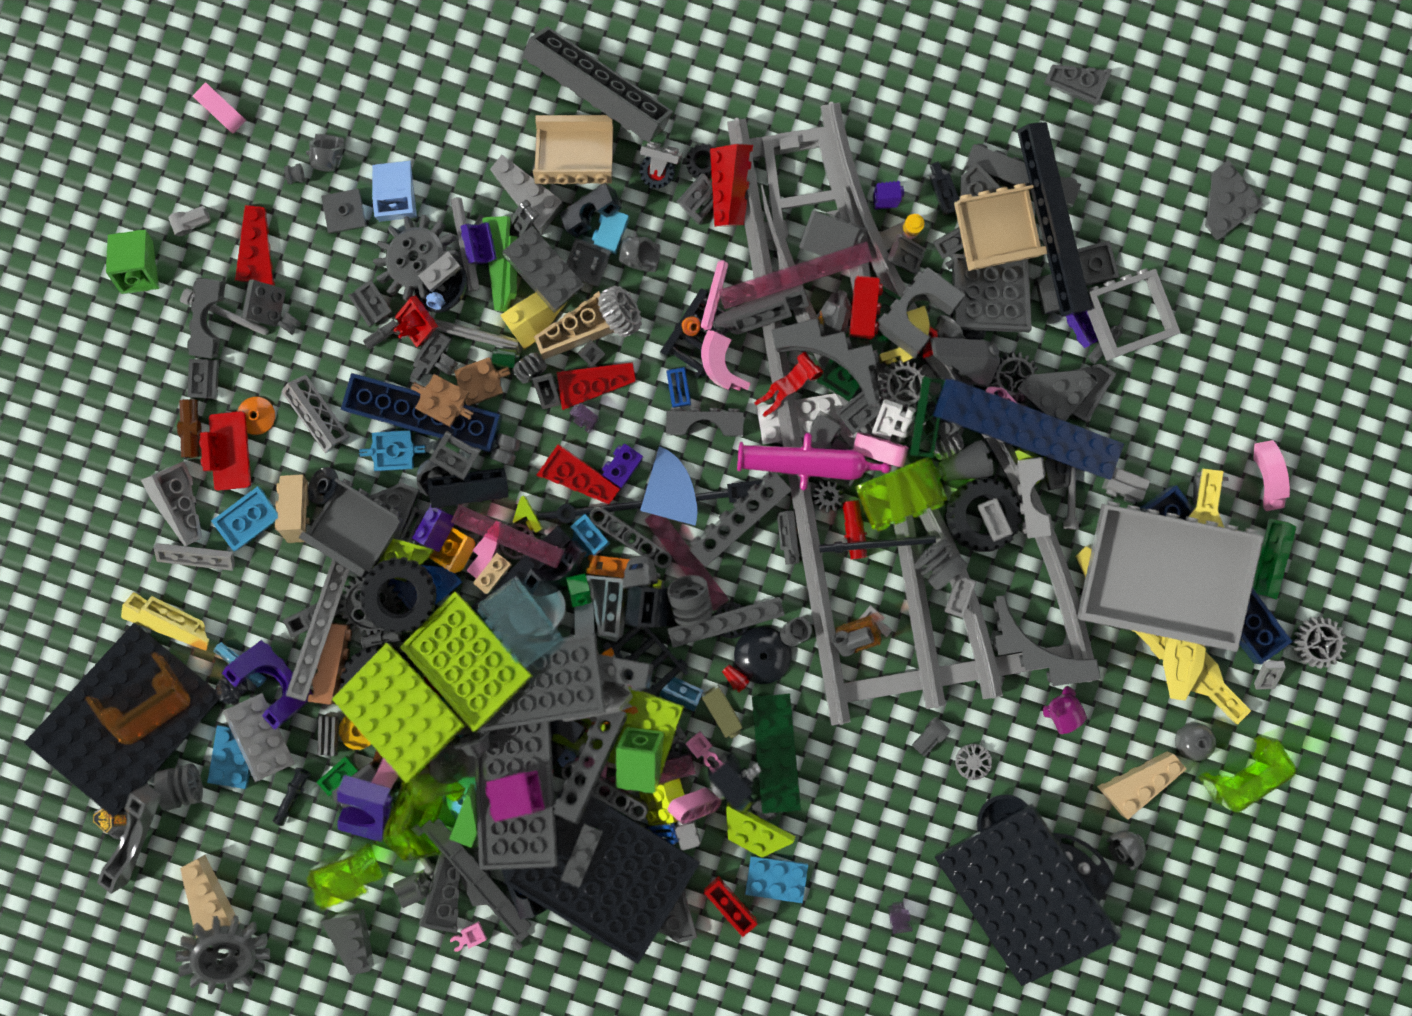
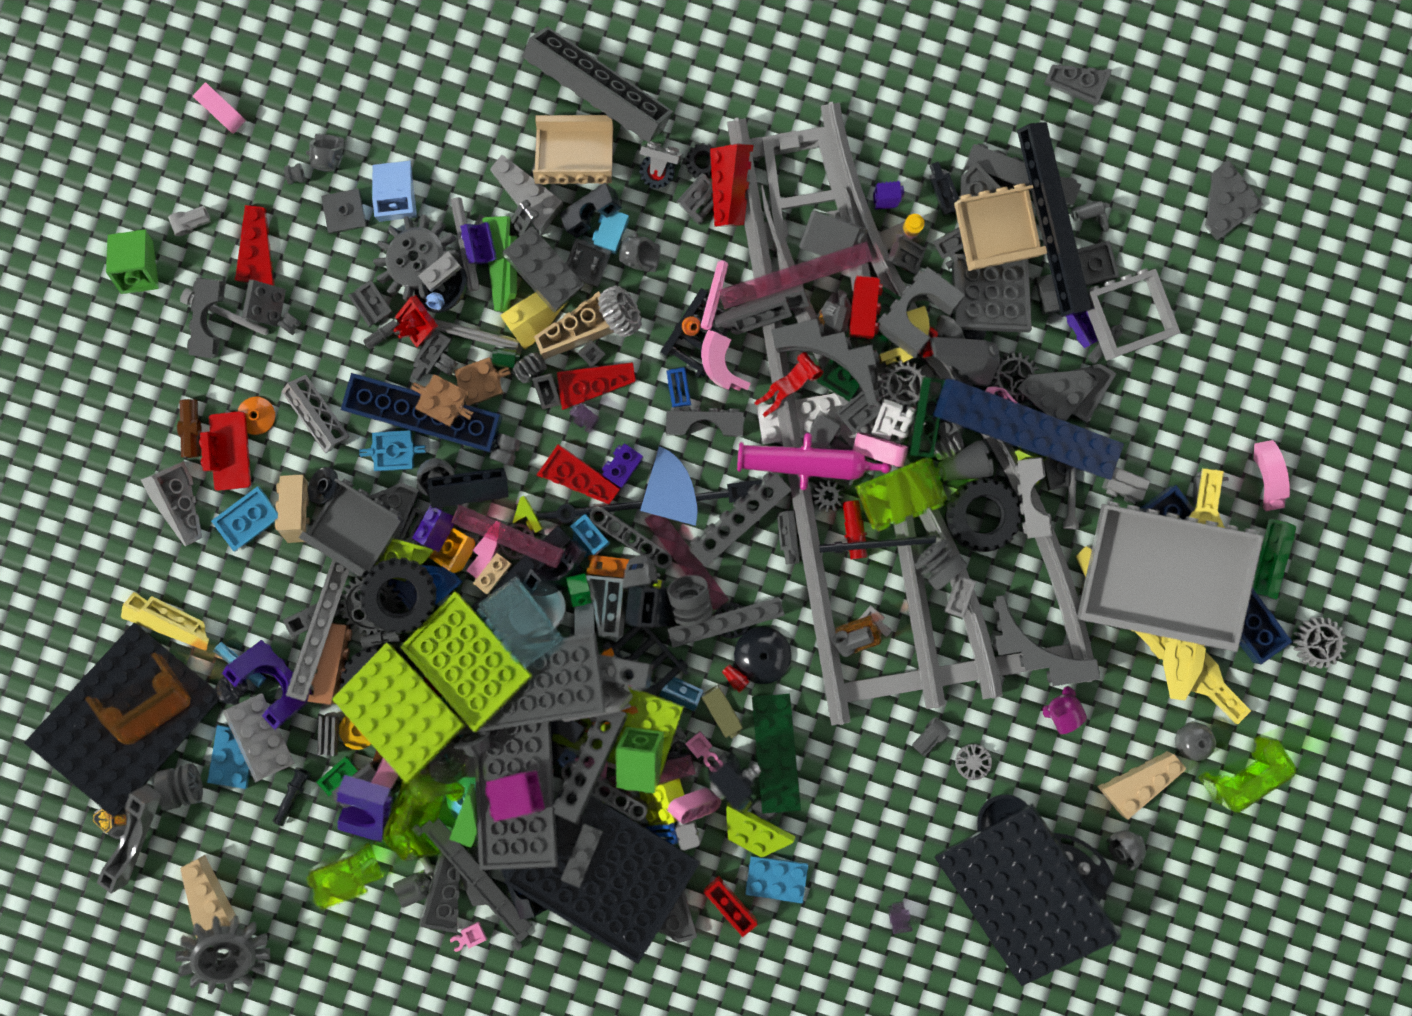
(194, 556): light grey plate -> none
(203, 378): dark grey plate -> none
(351, 939): dark grey wedge -> none
(450, 459): dark grey plate -> none
(795, 631): dark grey wheel -> none
(995, 520): light grey plate -> none
(1091, 210): none -> dark grey piece
(1269, 674): light grey plate -> none

